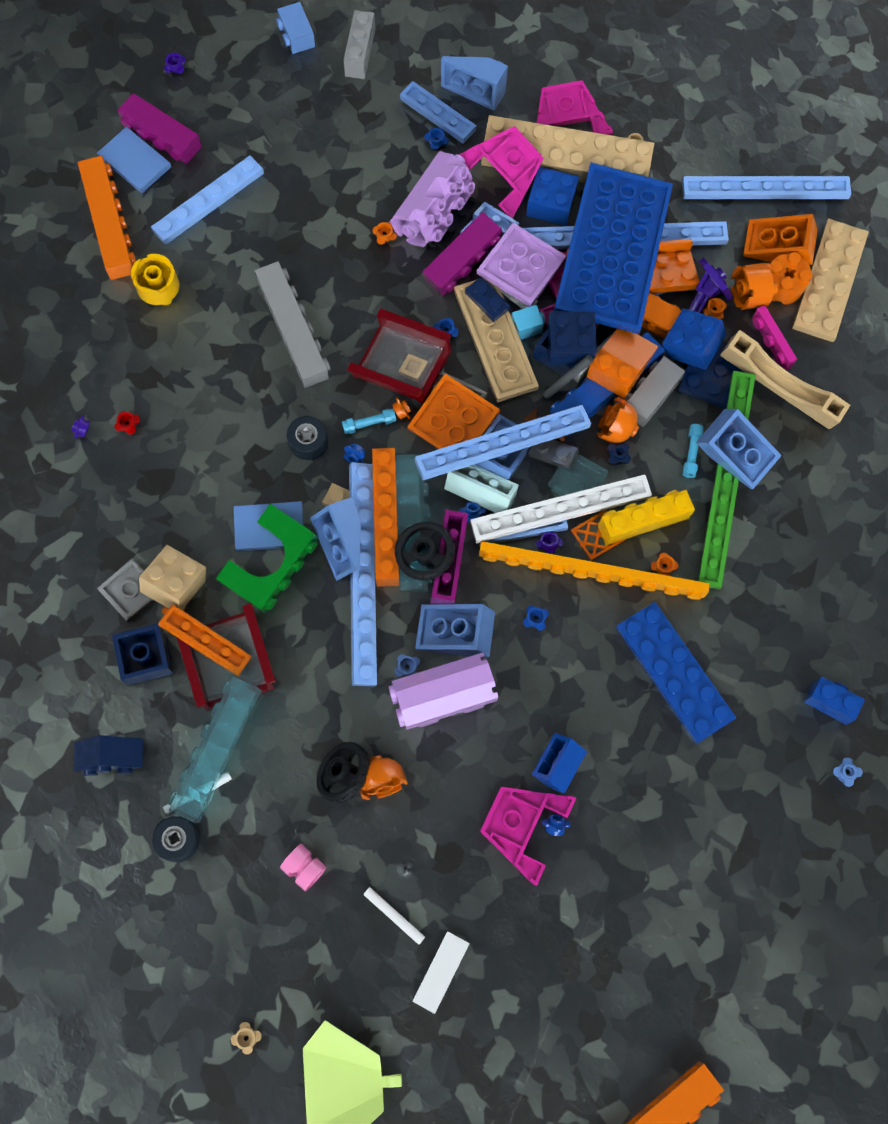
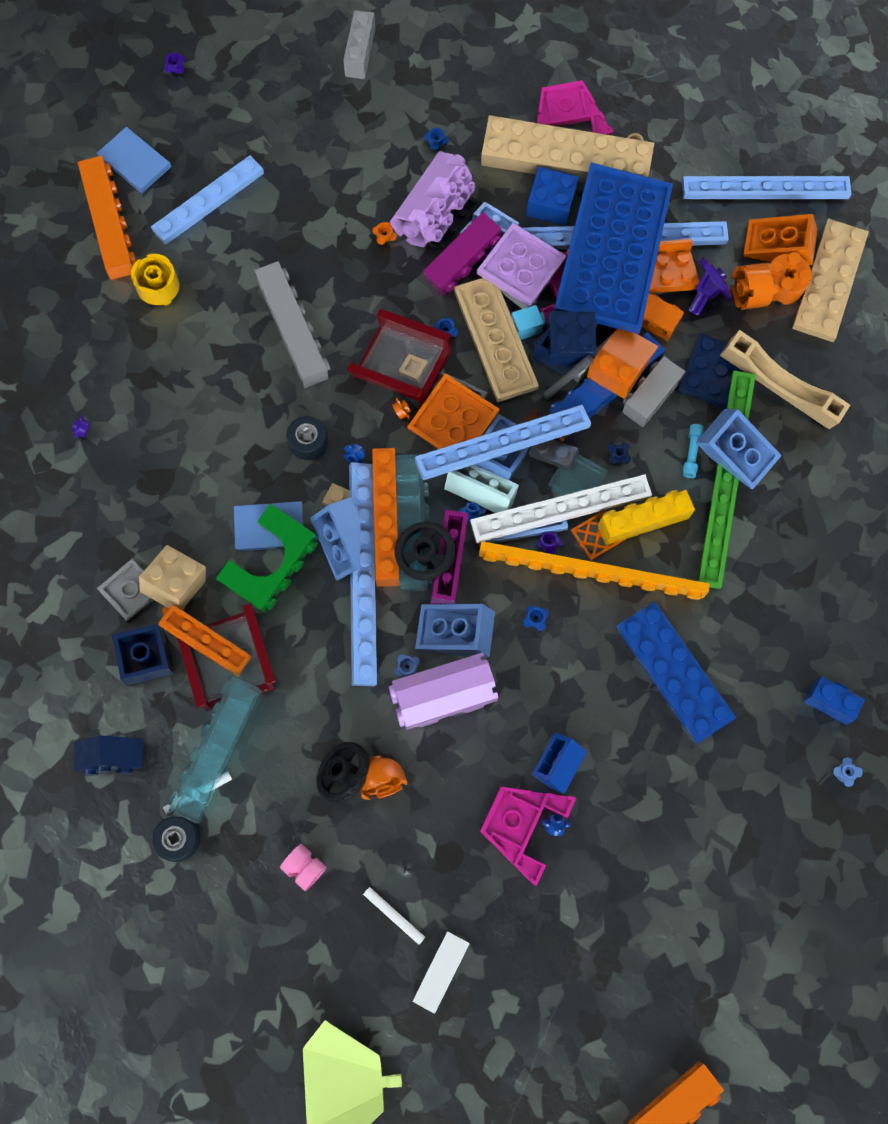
(122, 418): red plate -> none
(159, 129): magenta brick -> none
(246, 1030): tan plate -> none
(296, 28): medium blue brick -> none
(387, 416): medium azure bar -> none
(437, 112): medium blue plate -> none
(475, 78): medium blue slope -> none
(487, 299): dark blue plate -> none
(513, 159): dark pink wing -> none
(618, 422): orange cylinder -> none
(665, 559): orange plate -> none
(694, 338): blue brick -> none
(716, 303): orange plate -> none
(774, 338): dark pink plate -> none

